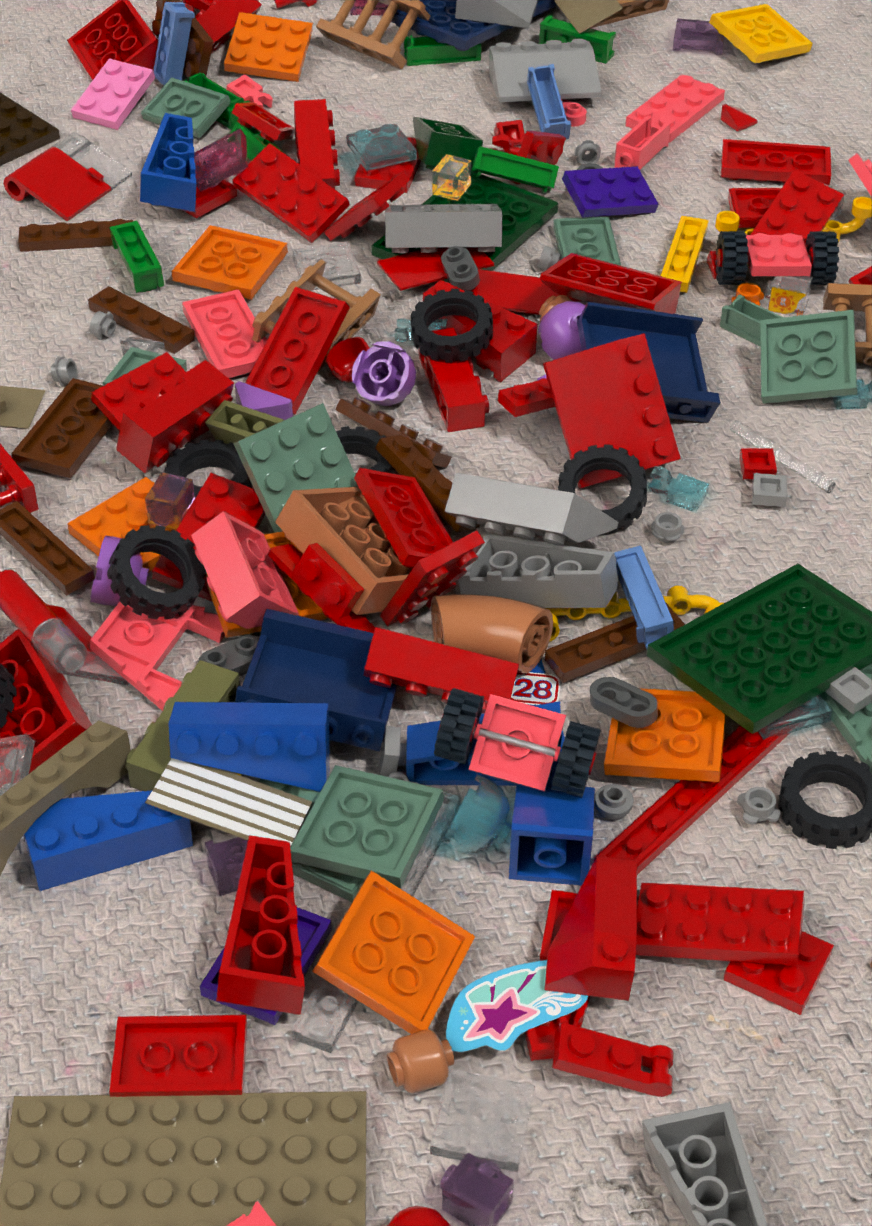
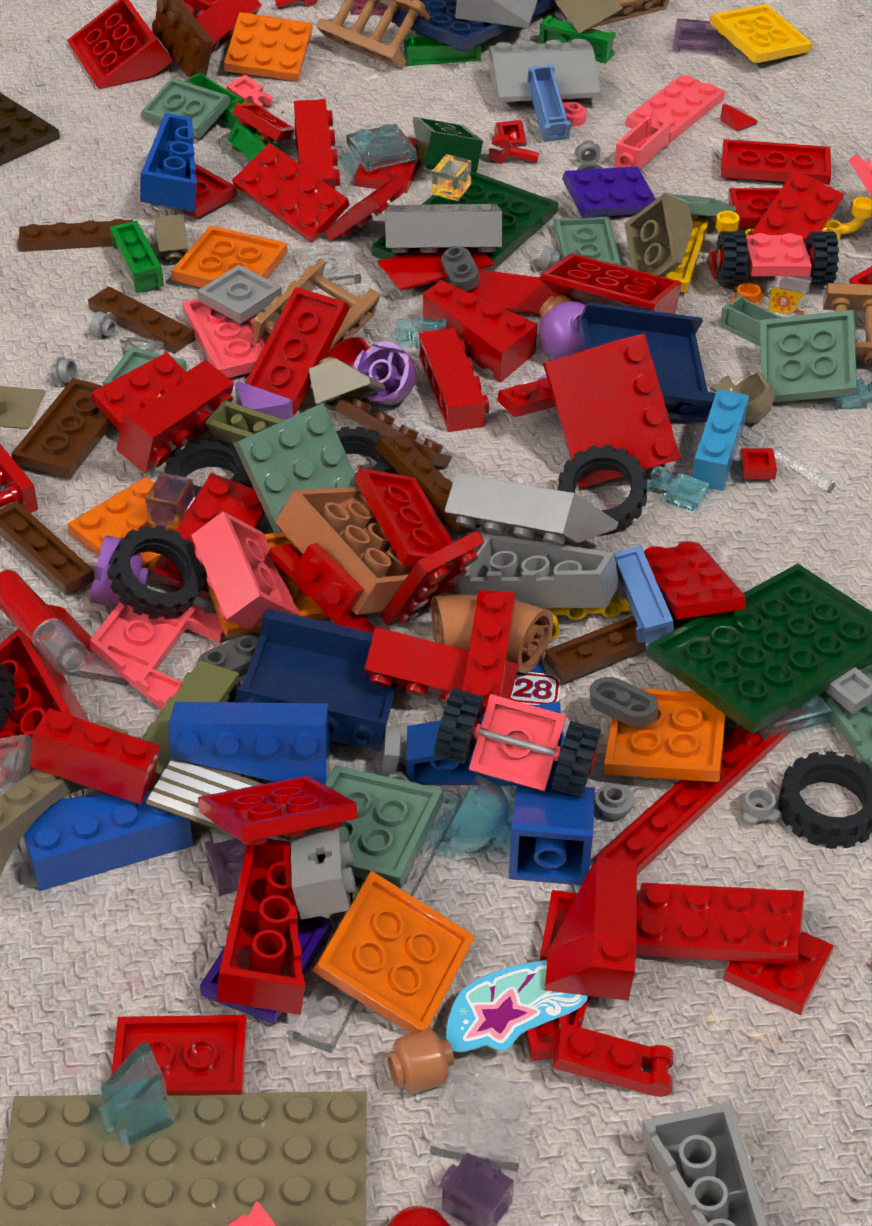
(67, 176): red door -> none
(94, 756): none -> red brick
(113, 94): bright pink plate -> none
(135, 1098): none -> clear light blue slope
(170, 236): none -> dark tan slope
(172, 42): medium blue container -> none
(221, 160): clear pink plate -> none
(239, 293): none -> light grey plate
(277, 809): none -> red plate
(322, 873): none -> light grey brick
(338, 380): none -> slope
(452, 347): black tyre -> none
(489, 644): none -> red plate
(515, 168): green container -> none
(542, 147): red wing -> none
(659, 235): none -> dark tan slope
(667, 527): light grey plate -> none
(692, 581): none -> red plate
(704, 206): none -> sand green plate
(720, 438): none -> dark azure brick
(759, 391): none -> dark tan hat
(769, 490): light grey plate -> none

